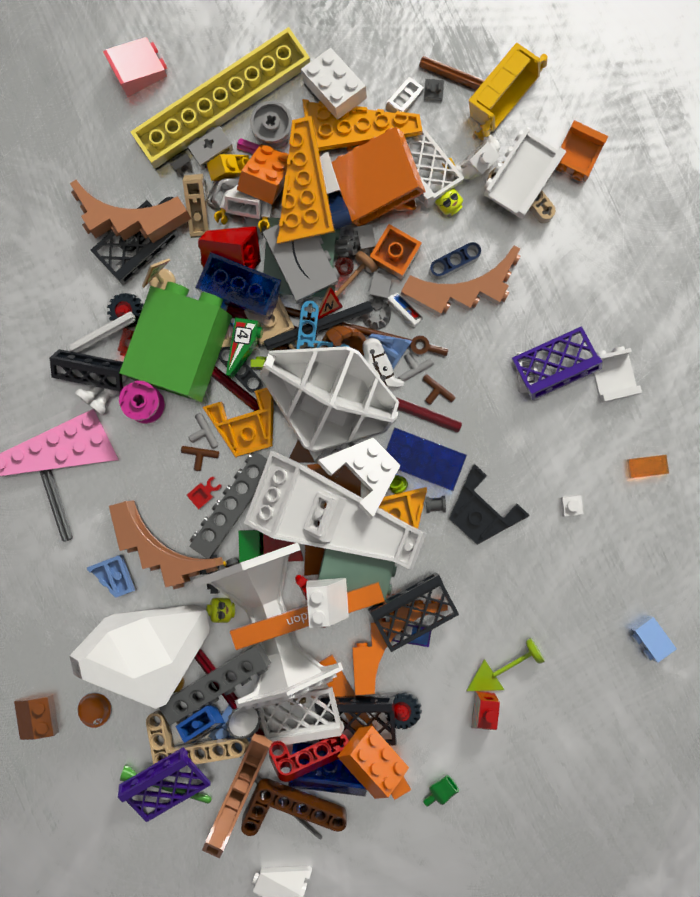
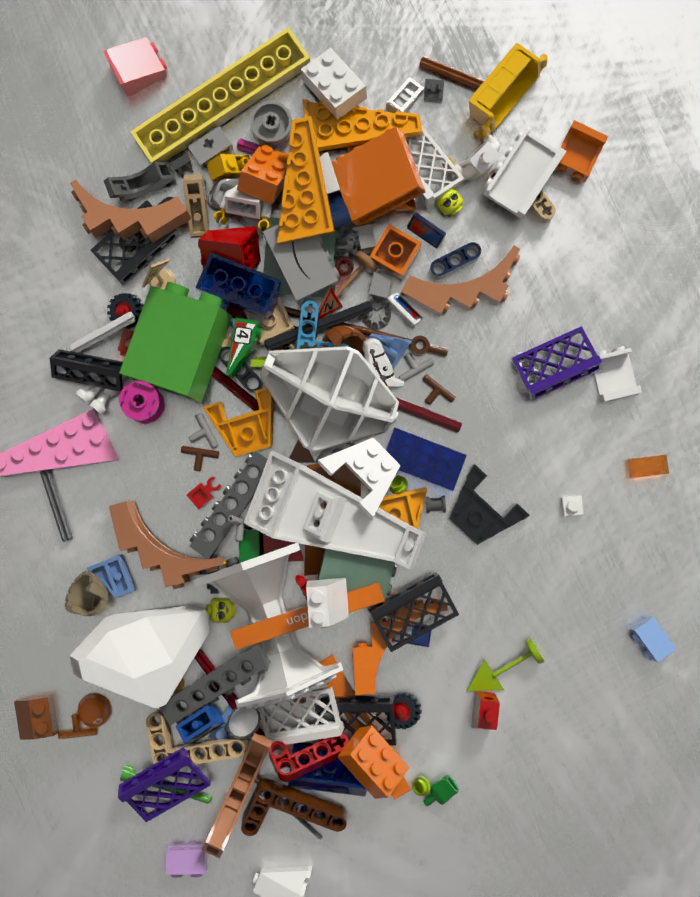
(77, 731): none -> clear orange piece
(87, 595): none -> dark tan hair
(140, 183): none -> dark grey arch
(185, 861): none -> lavender brick
(239, 527): none -> light grey piece
(421, 786): none -> lime plate
(426, 230): none -> slope

